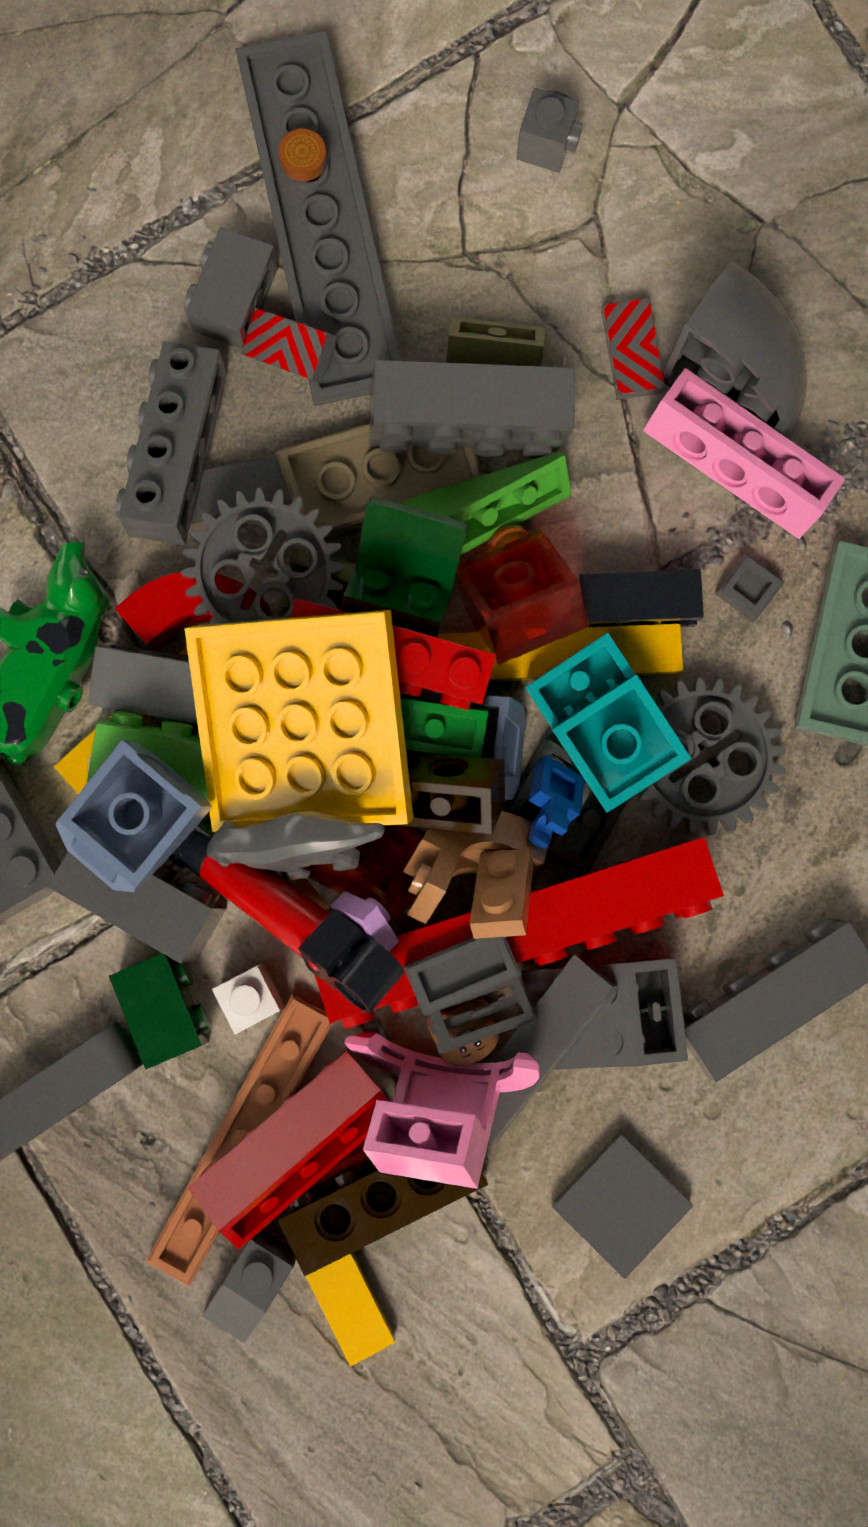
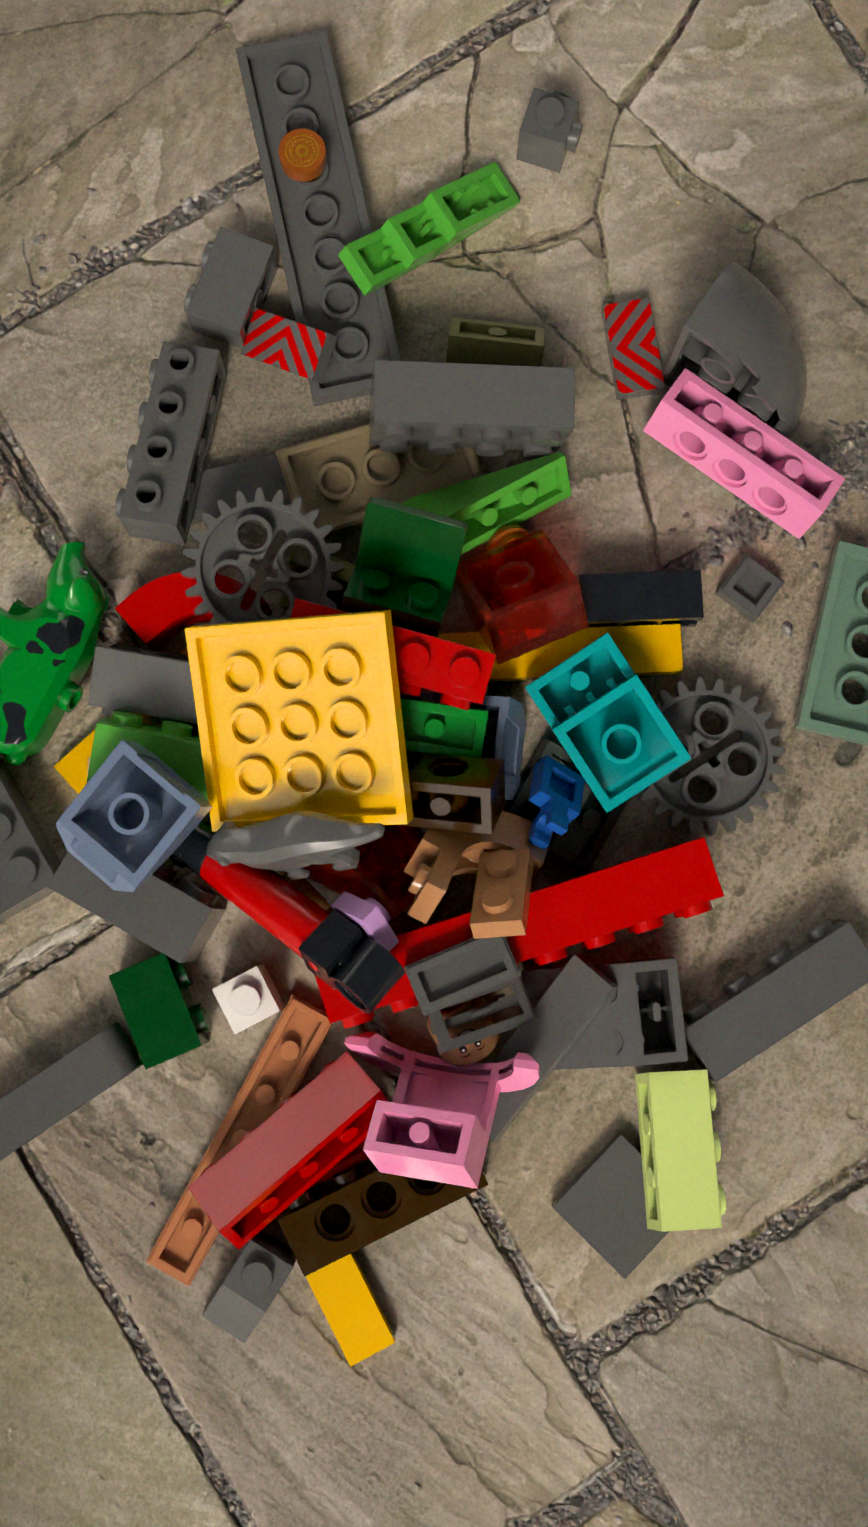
(429, 228): none -> bright green slope
(679, 1150): none -> yellowish green brick

